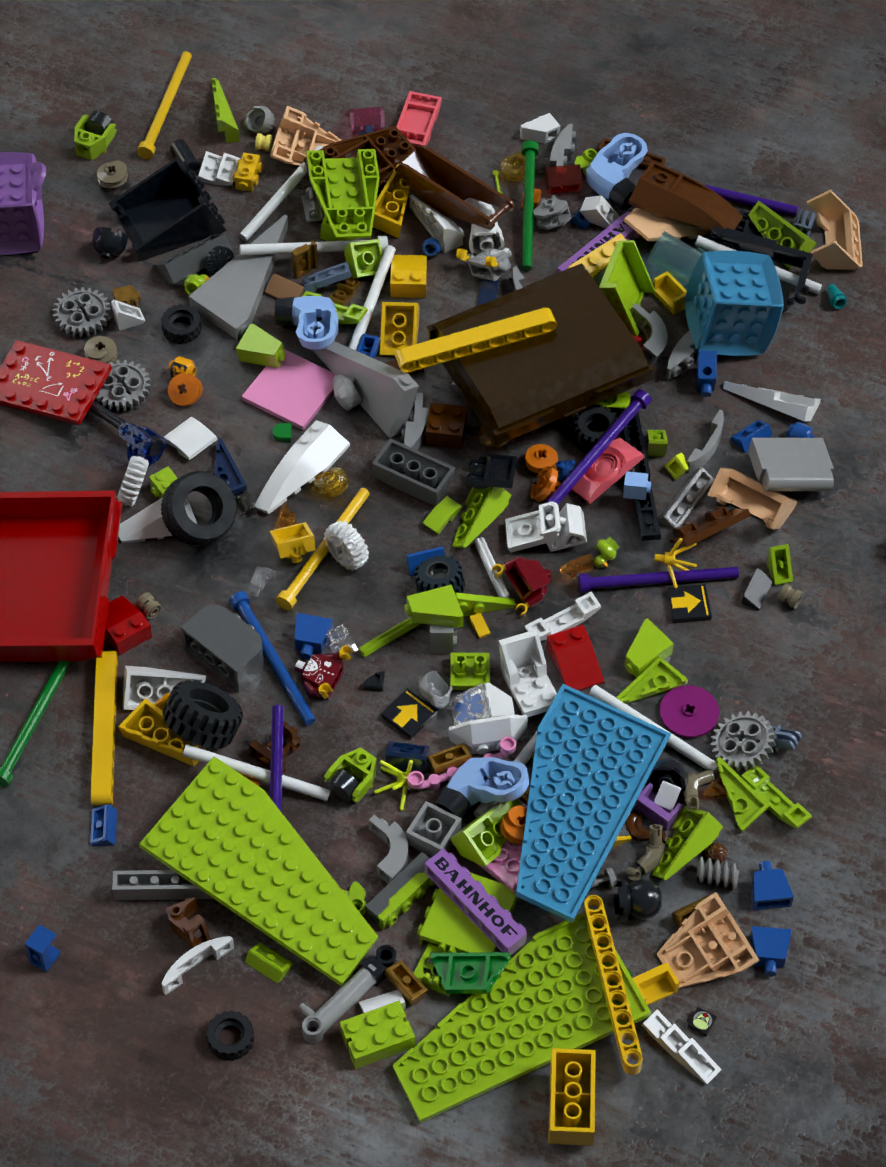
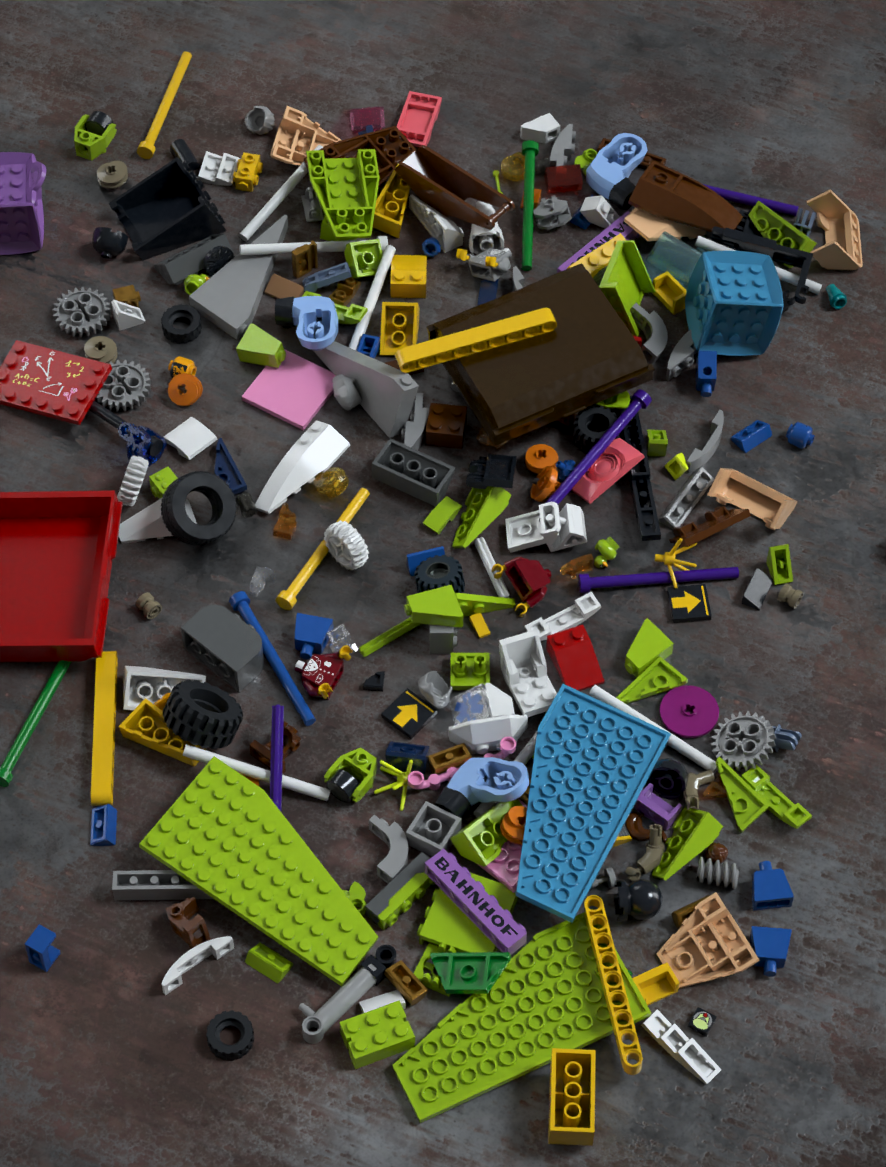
(126, 626): red slope -> none
(224, 116): lime wedge -> none
(263, 142): light yellow wheel -> none
(282, 432): green tile -> none
(293, 541): yellow brick -> none
(636, 485): light blue brick -> none
(667, 795): white slope -> none
(790, 404): white wedge -> none
(792, 464): light grey piece -> none

